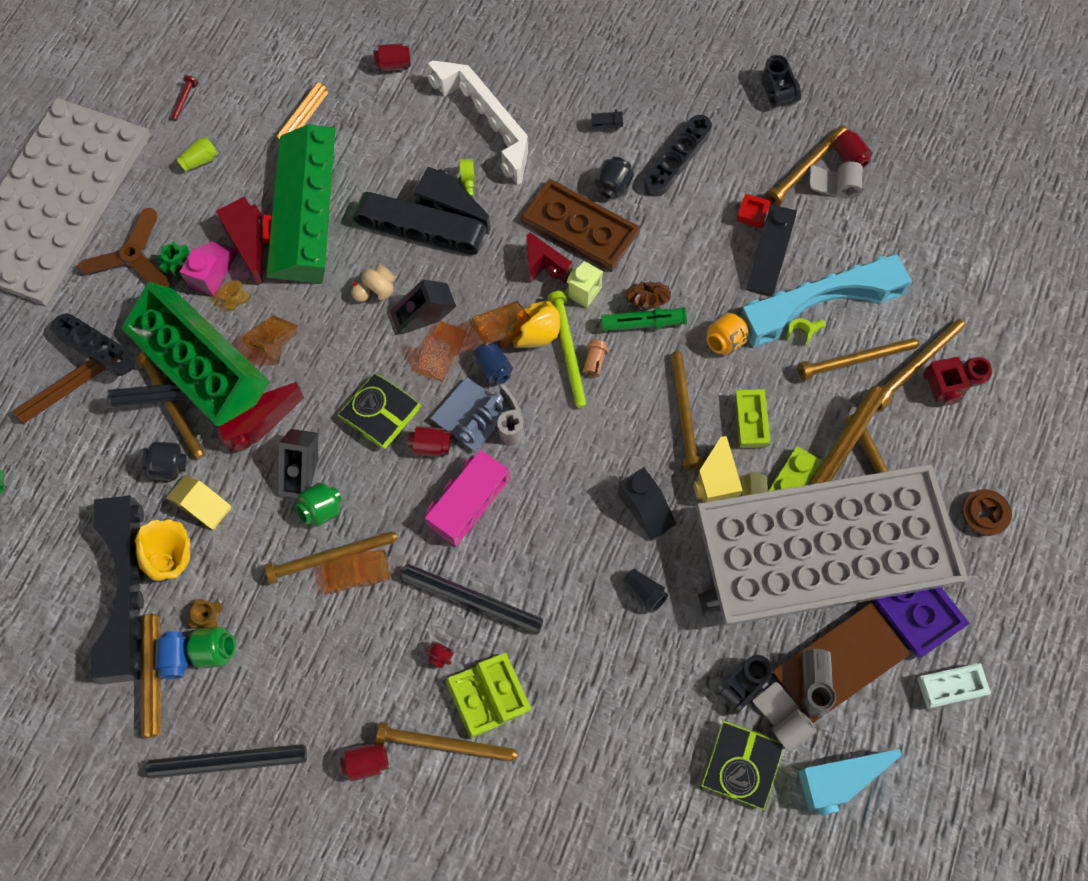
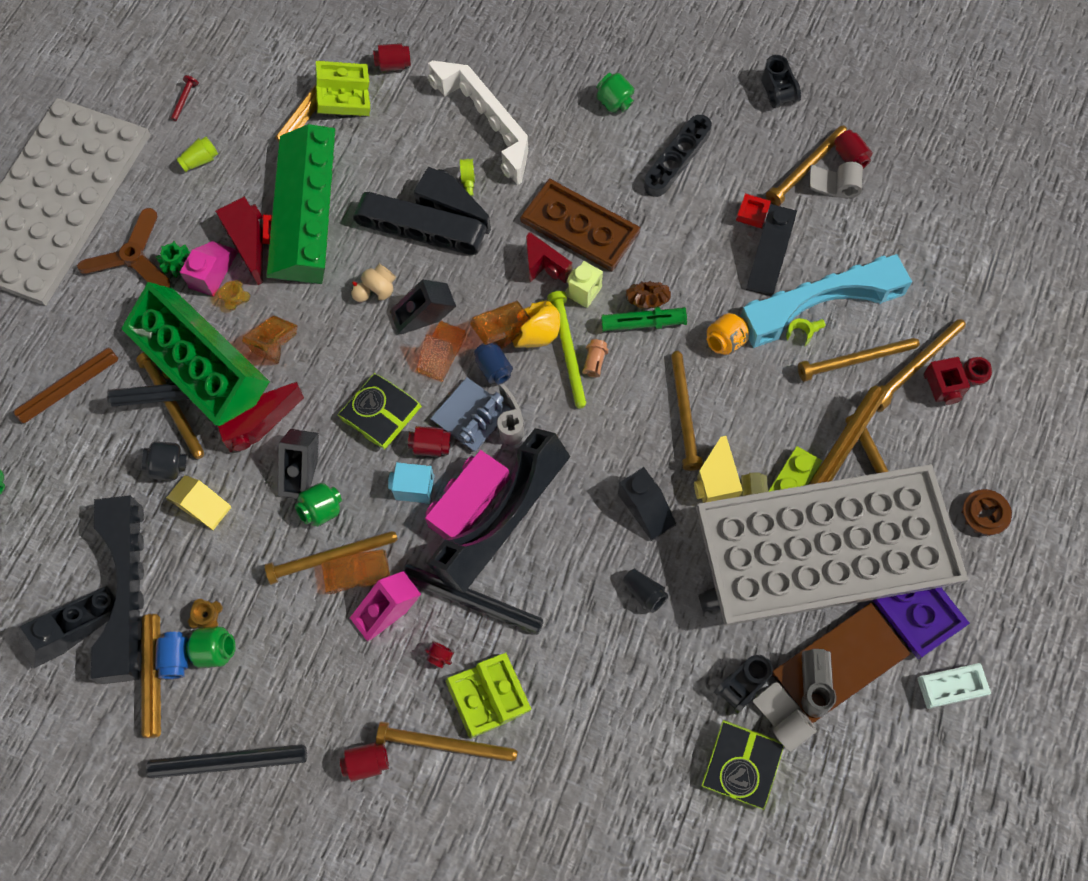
(65, 627): none -> black slope
(92, 344): black beam -> none
(162, 549): yellow hair -> none
(342, 88): none -> lime slope
(385, 604): none -> dark pink slope
(411, 482): none -> medium azure brick
(465, 556): none -> black arch
(607, 120): black pin -> none
(614, 177): black head -> none
(615, 92): none -> green head
(752, 418): lime plate -> none
(840, 781): medium azure slope -> none

